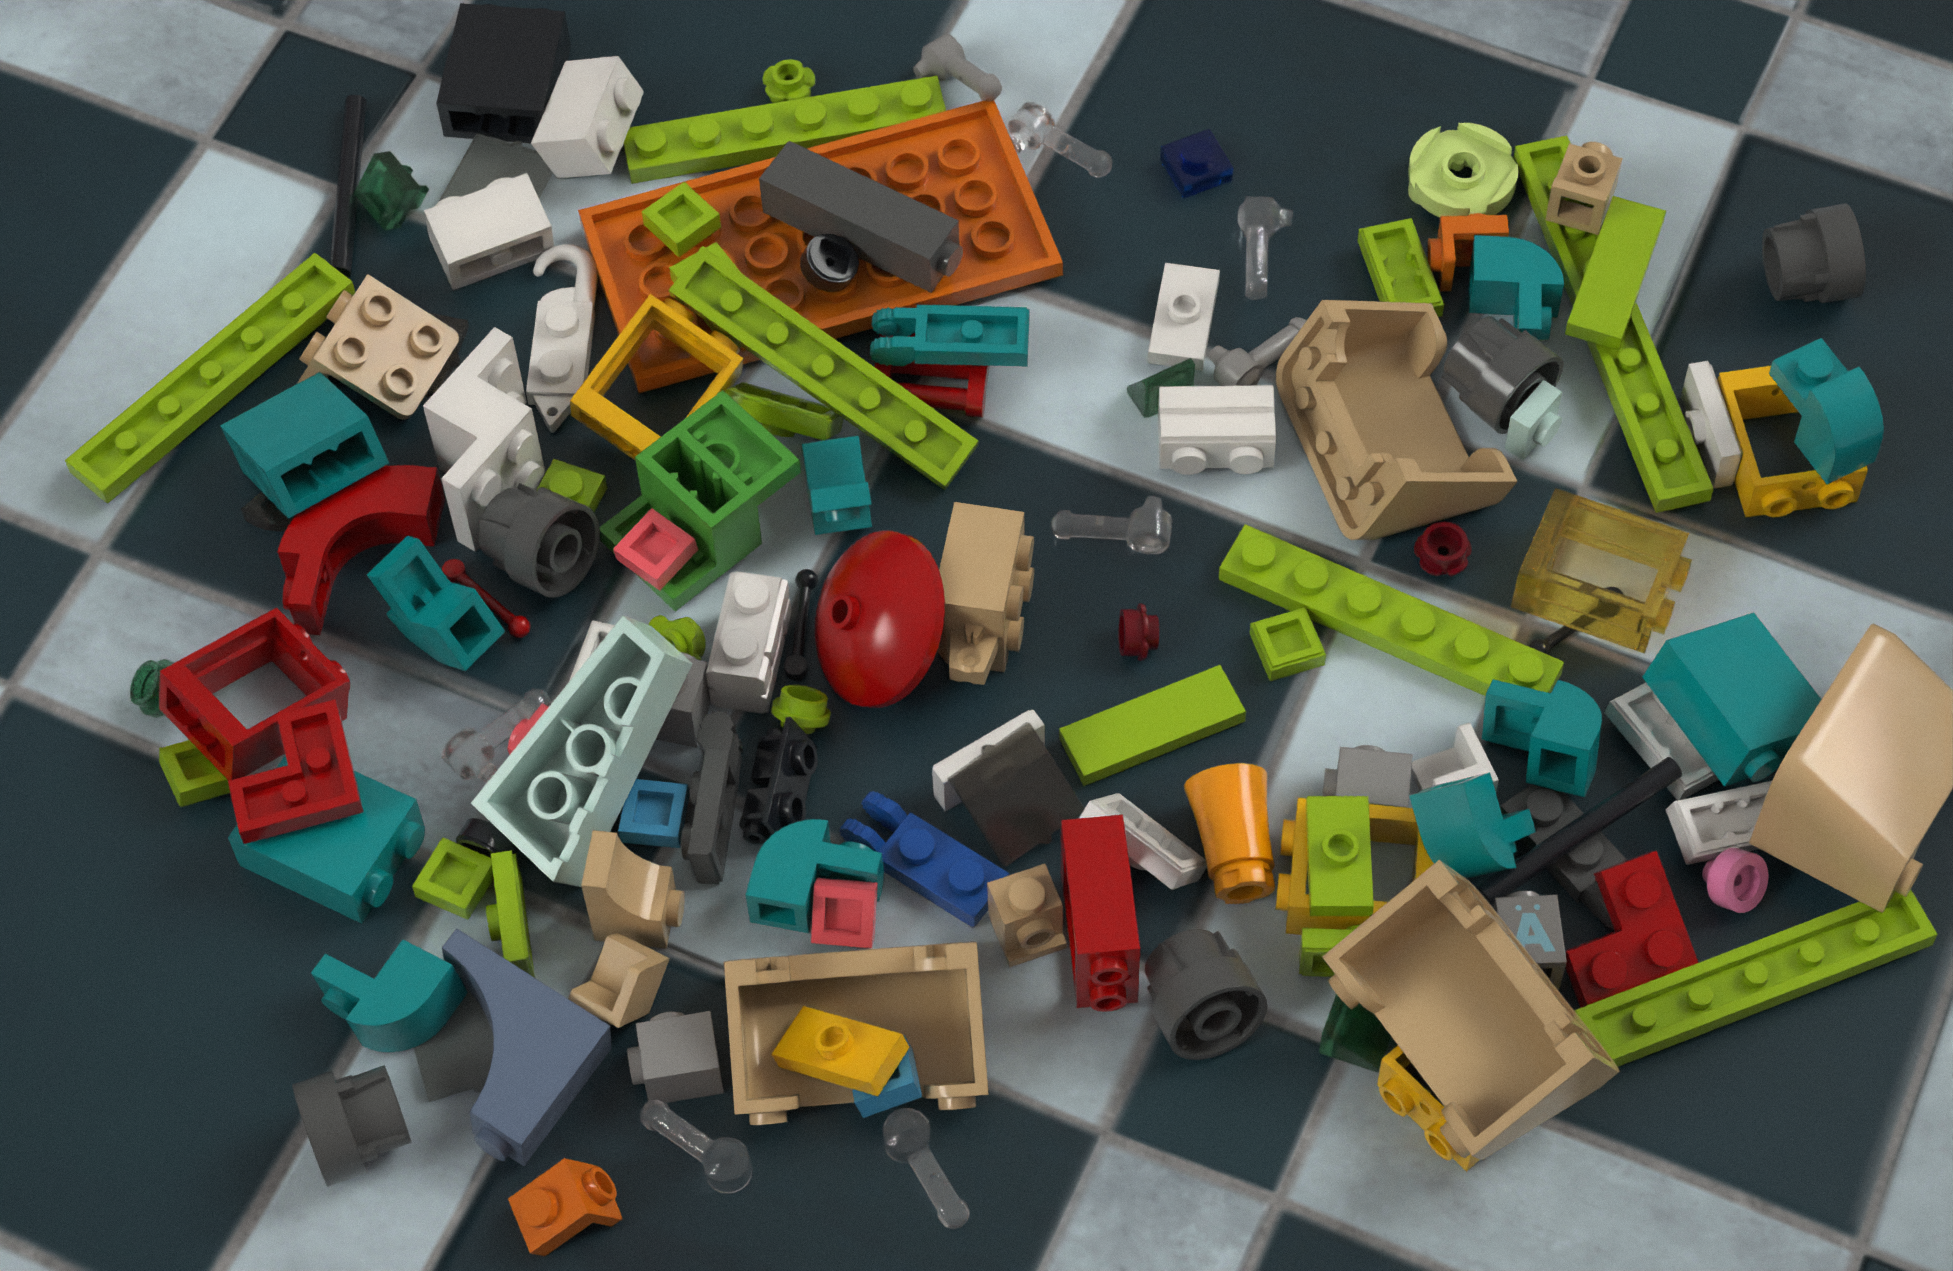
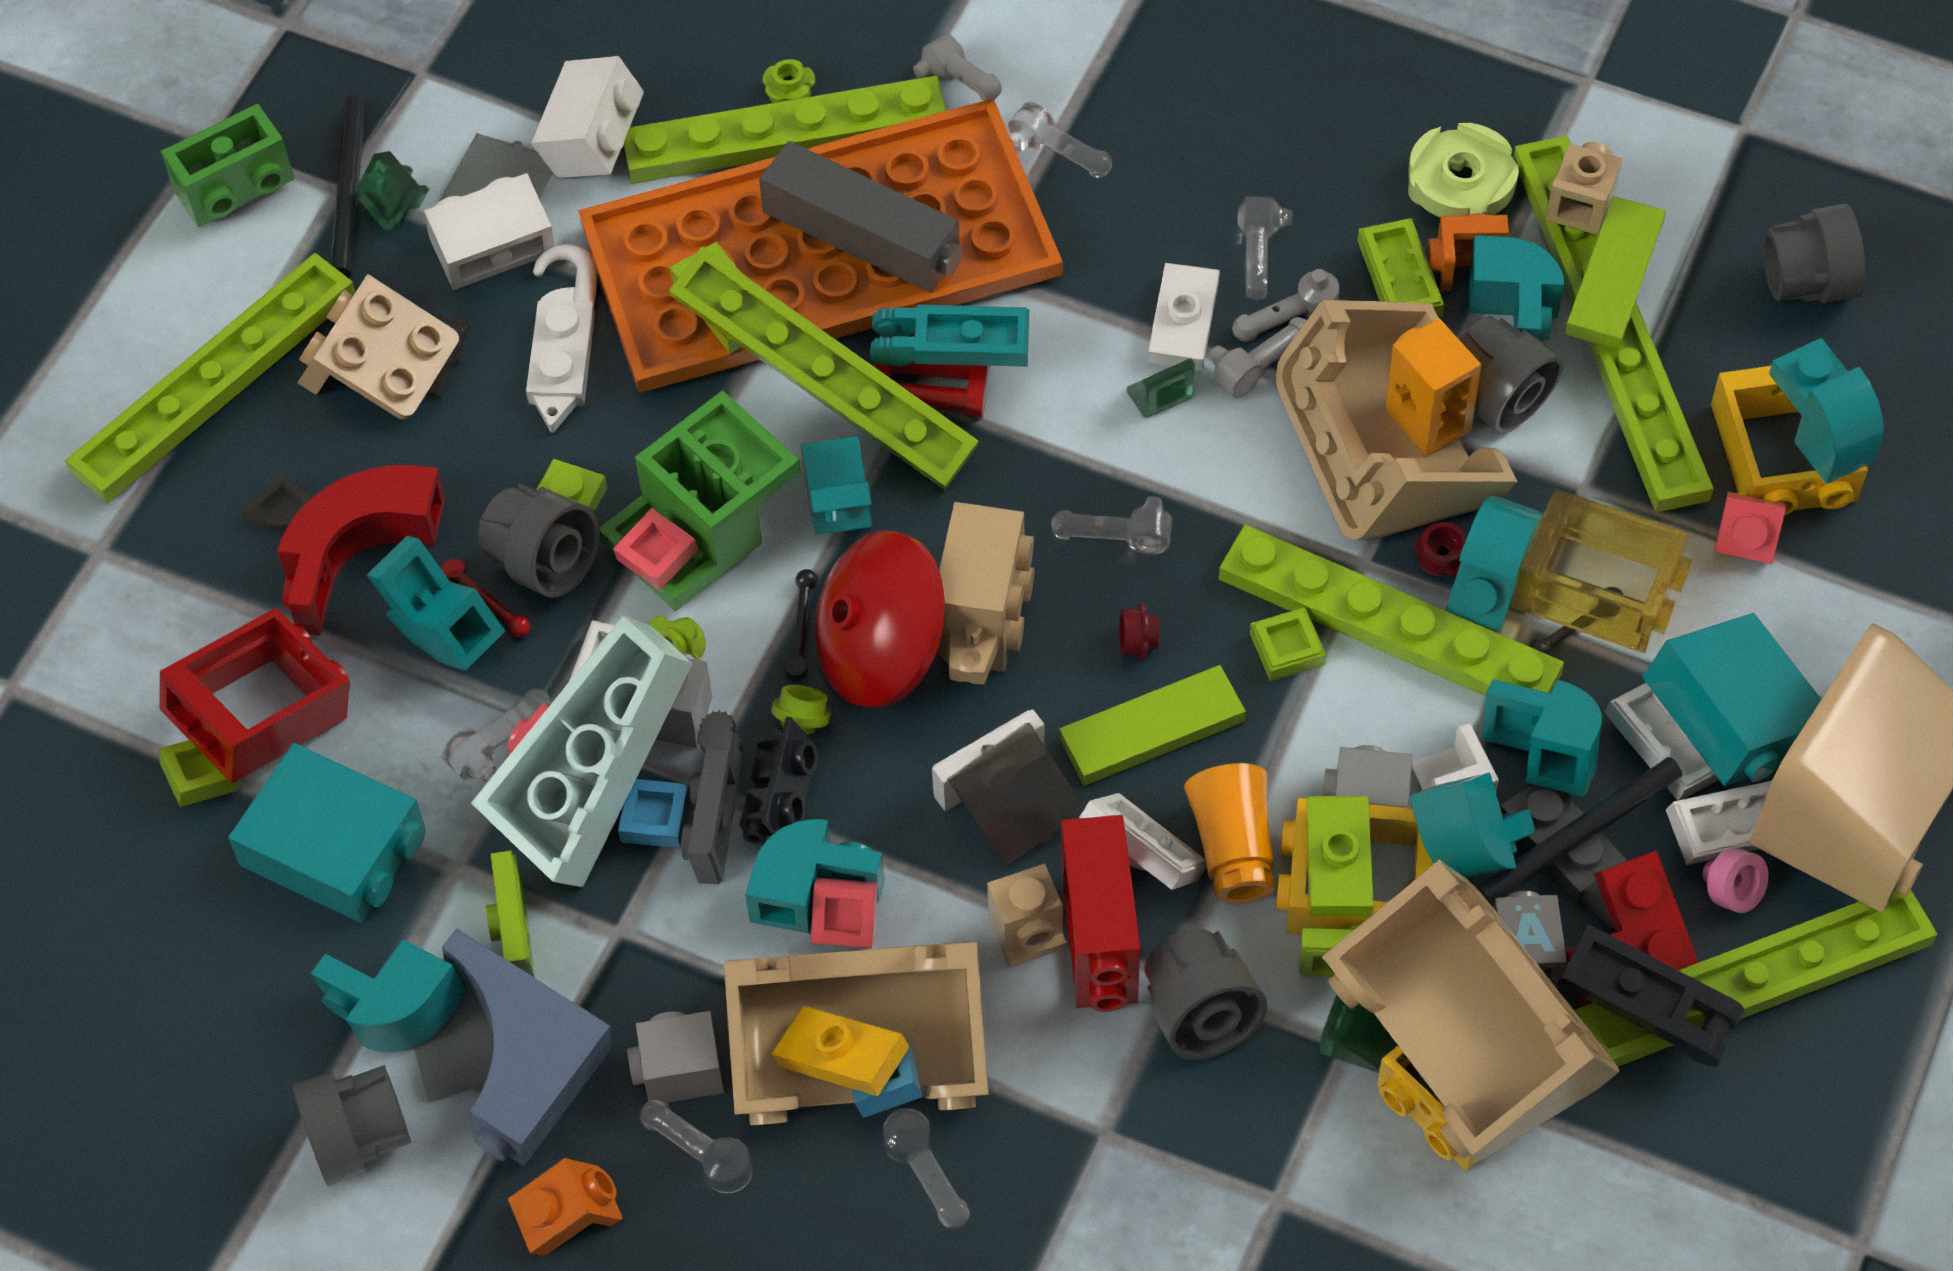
(145, 687): clear green plate -> none
(228, 165): none -> bright green brick
(304, 444): teal brick -> none
(309, 790): red plate -> none
(454, 878): lime plate -> none
(483, 433): white bracket -> none
(484, 838): black tile -> none
(501, 71): black brick -> none
(622, 981): tan panel -> none
(629, 893): tan arch -> none
(676, 325): yellow window -> none
(681, 219): lime plate -> none
(749, 642): white brick -> none
(786, 414): lime plate -> none
(829, 262): black tile -> none
(927, 859): blue hinge -> none
(1196, 163): clear blue plate -> none
(1216, 428): white brick -> none
(1311, 291): none -> light grey piece
(1432, 386): none -> light orange brick
(1492, 561): none -> teal brick
(1534, 421): light aqua plate -> none
(1650, 994): none -> black plate
(1711, 424): white plate -> none
(1750, 527): none -> coral plate

